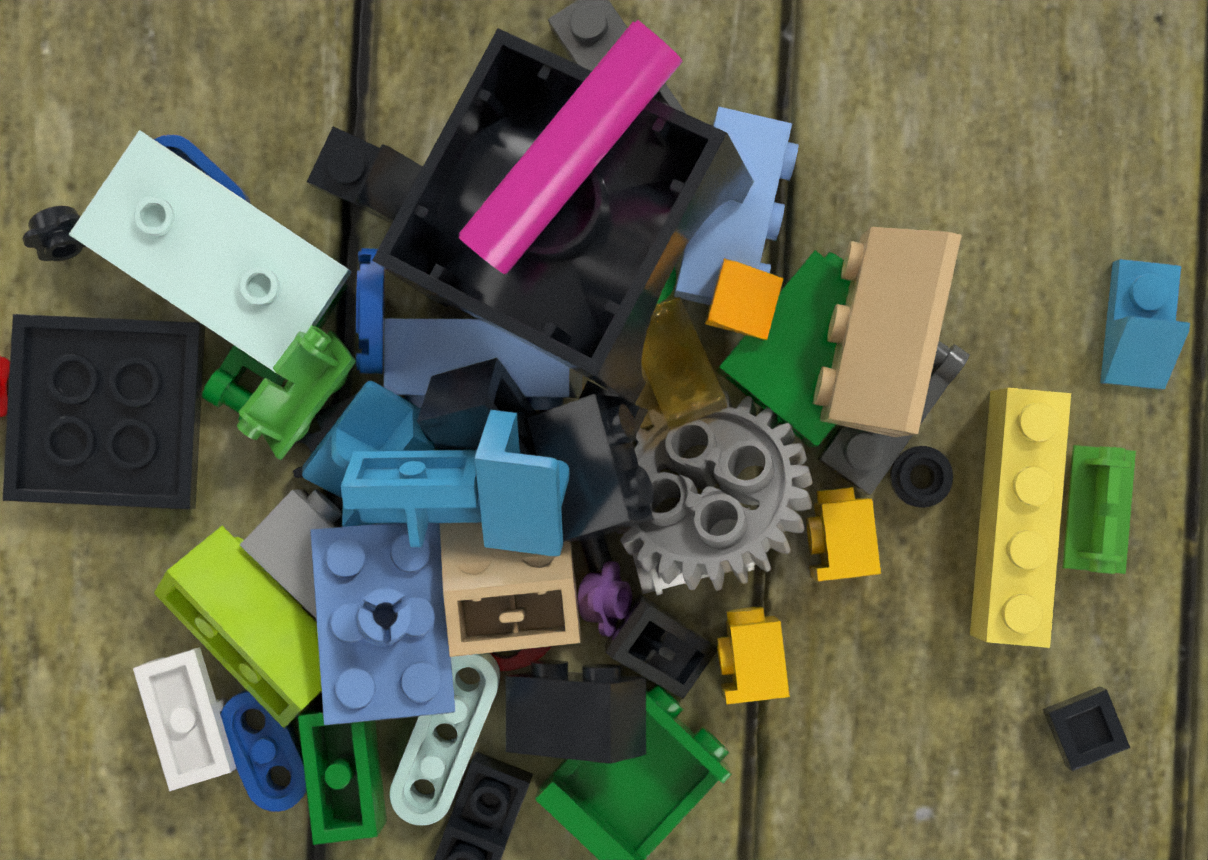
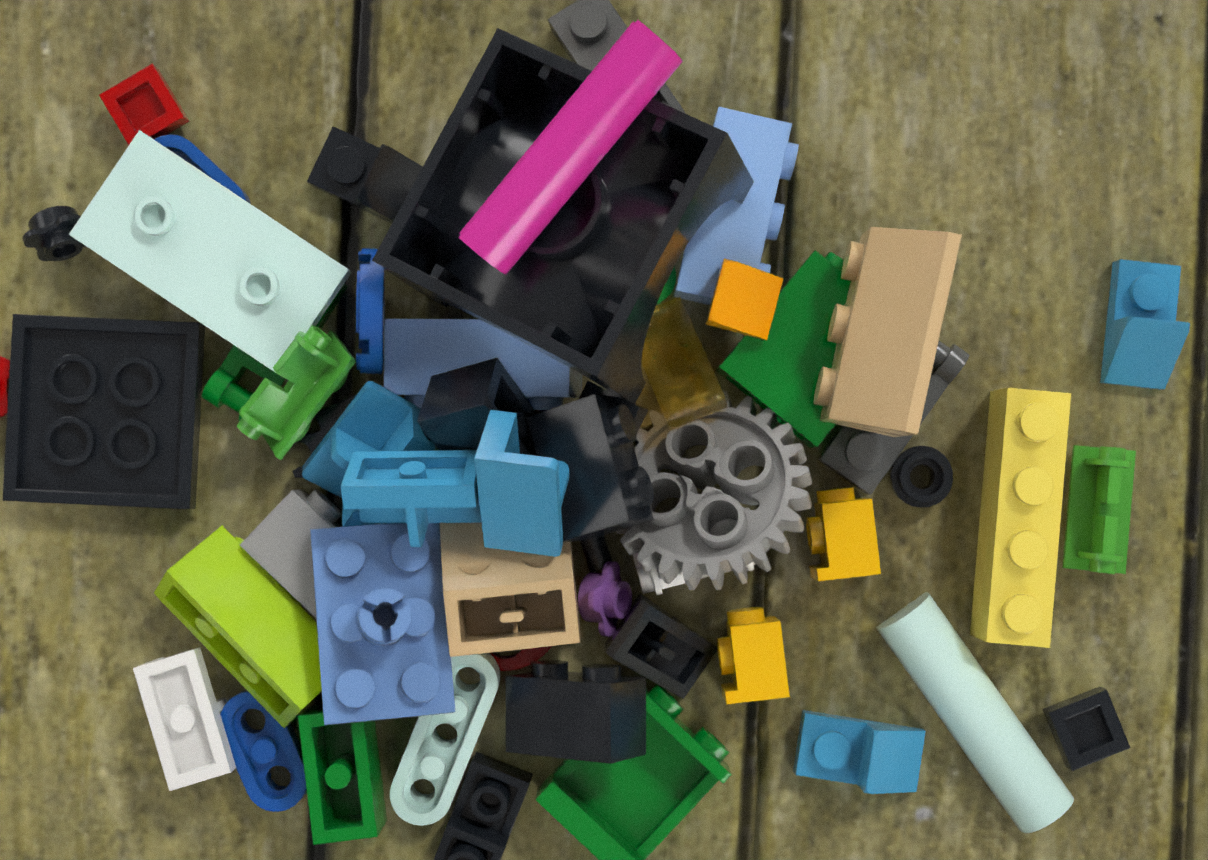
(144, 104): none -> red plate
(859, 752): none -> dark azure slope
(976, 714): none -> light aqua brick

